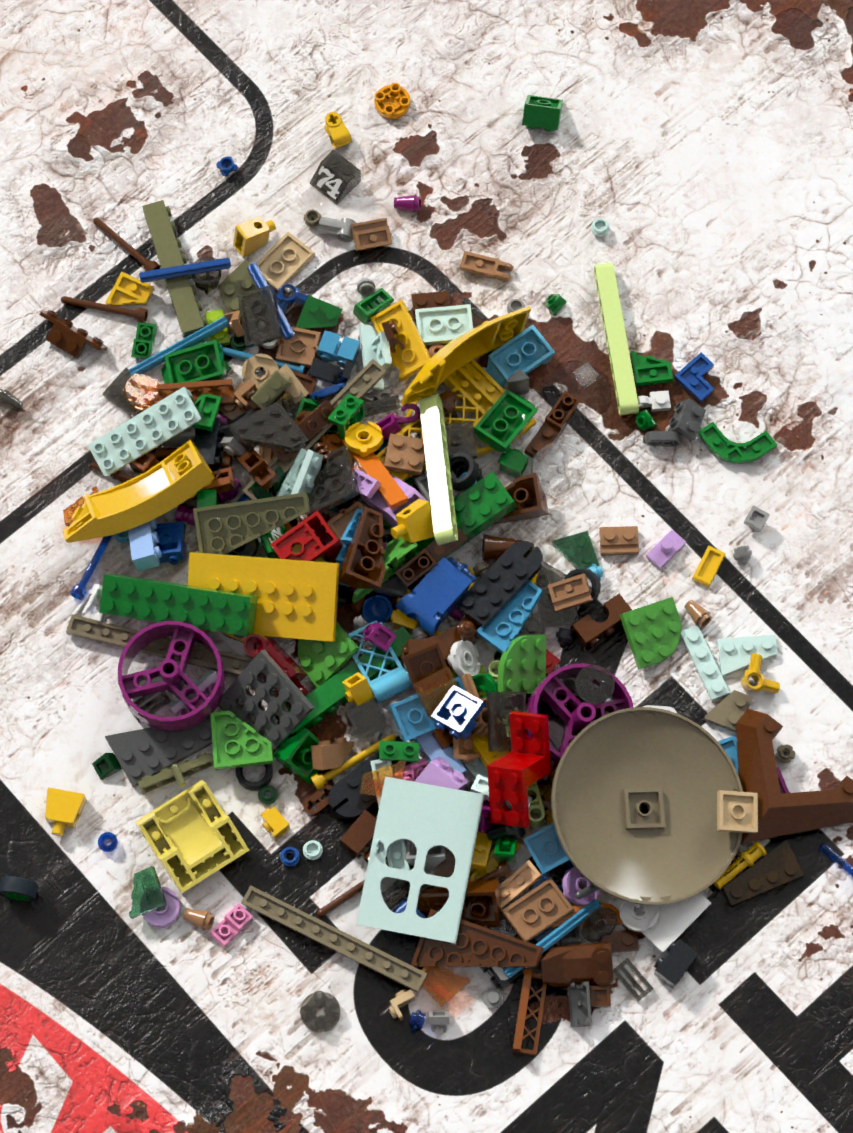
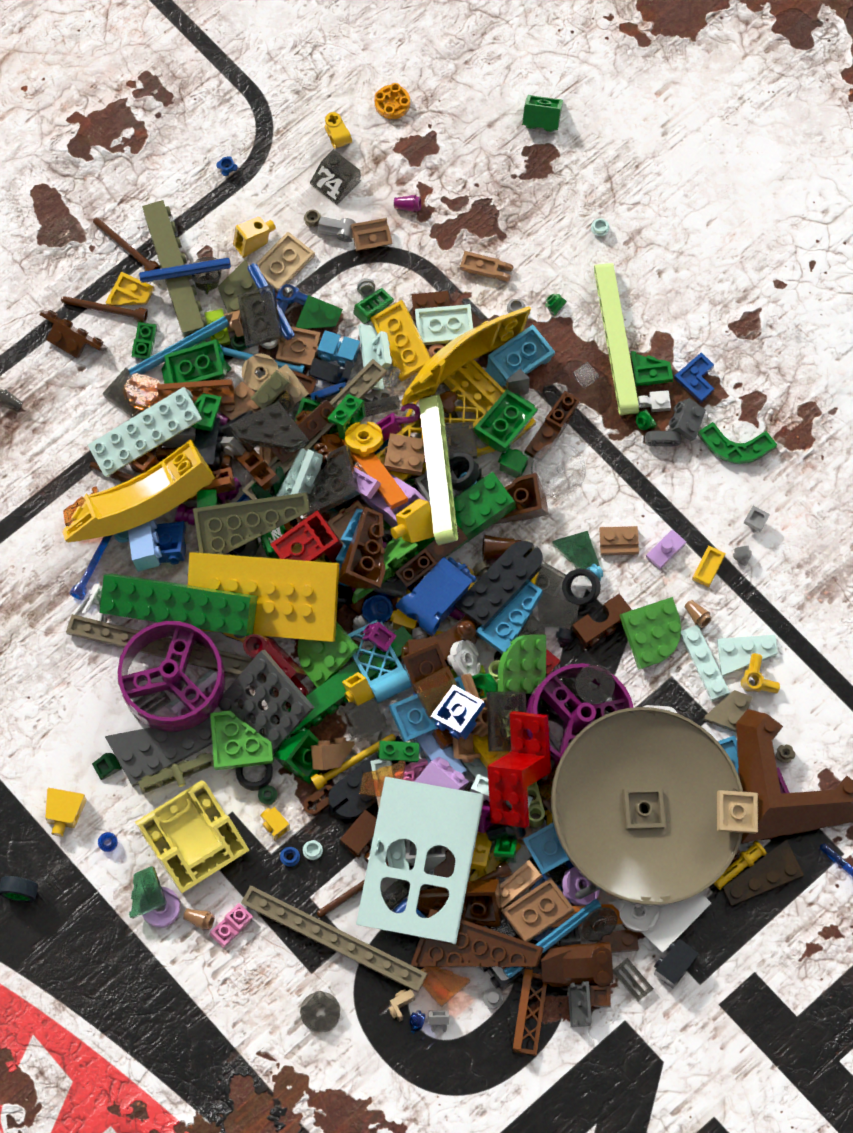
(243, 393): medium nougat bracket -> none
(391, 331): reddish brown plate -> none
(570, 592): medium nougat plate -> none

